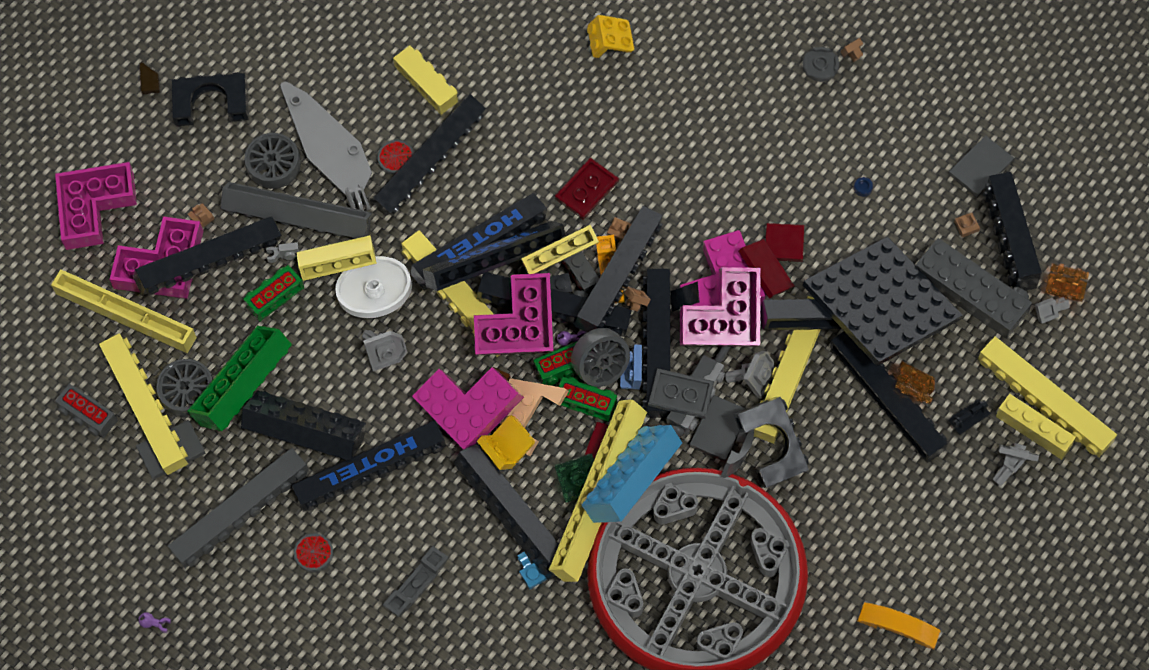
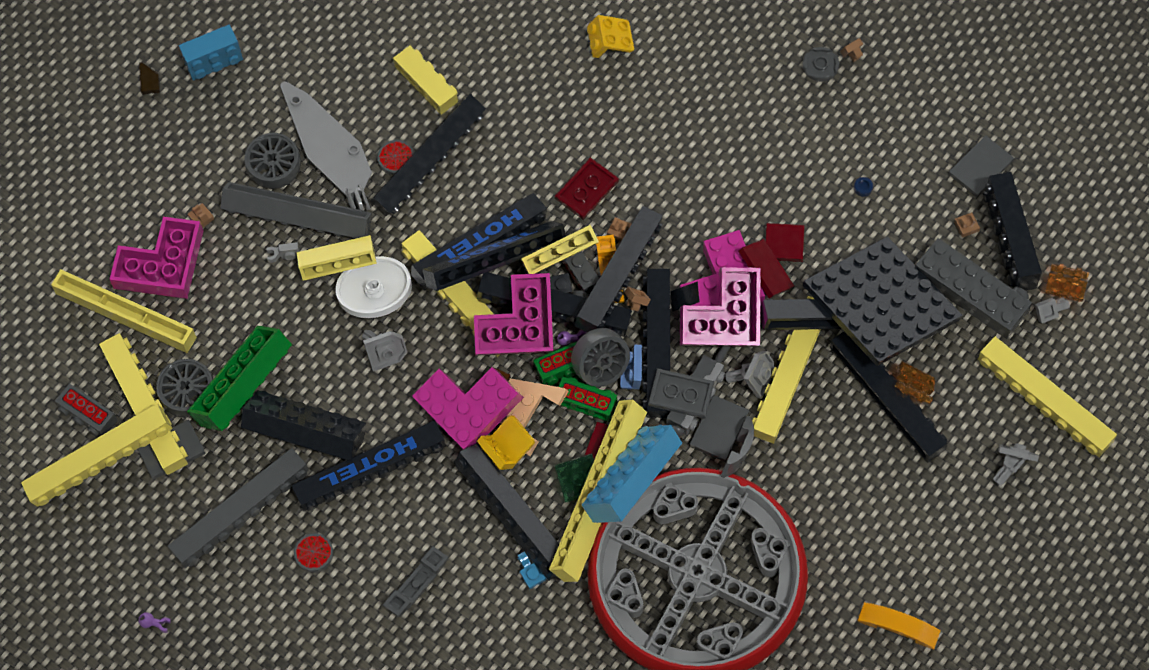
(85, 194): dark pink brick -> none
(96, 455): none -> light yellow brick
(187, 90): black arch -> none
(206, 256): black brick -> none
(211, 52): none -> dark azure brick
(273, 292): green brick -> none
(791, 460): black arch -> none
(970, 416): black hinge -> none
(1035, 426): light yellow brick -> none

